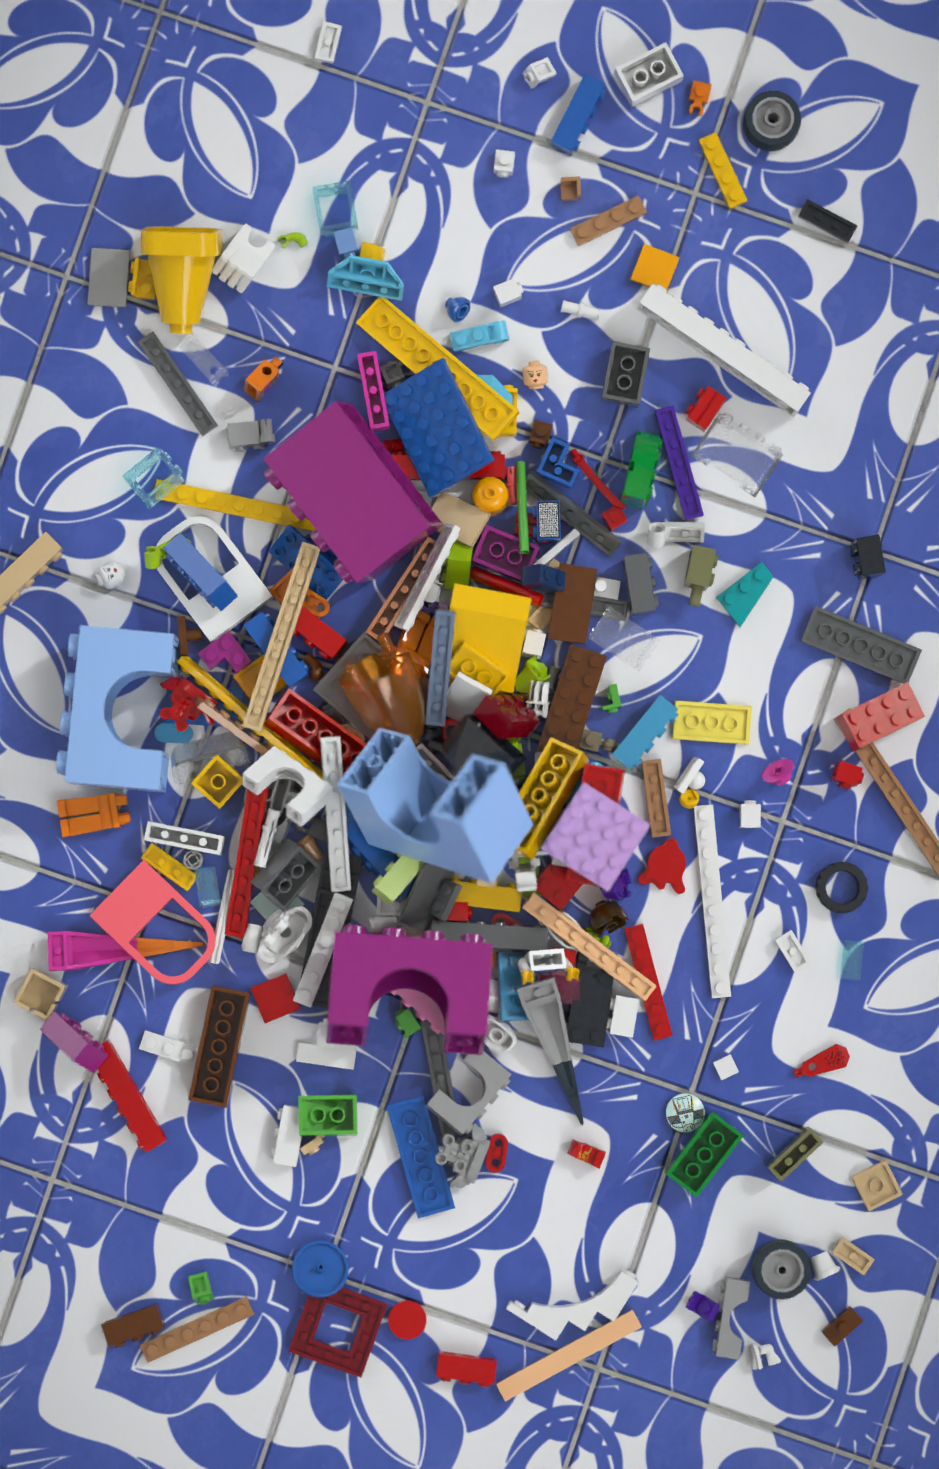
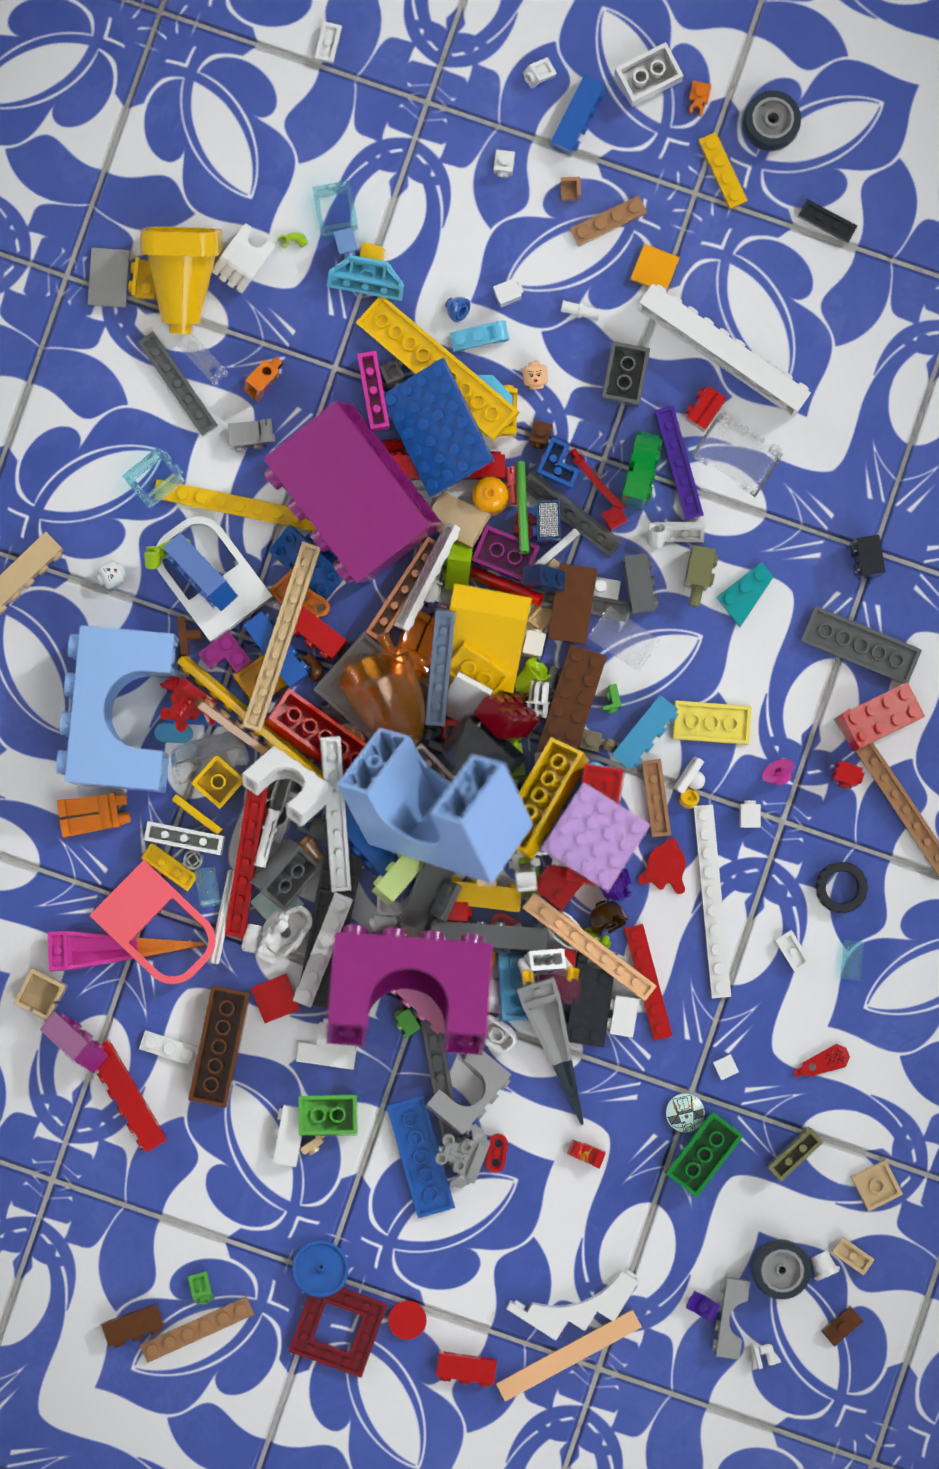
(197, 814): none -> yellow tile

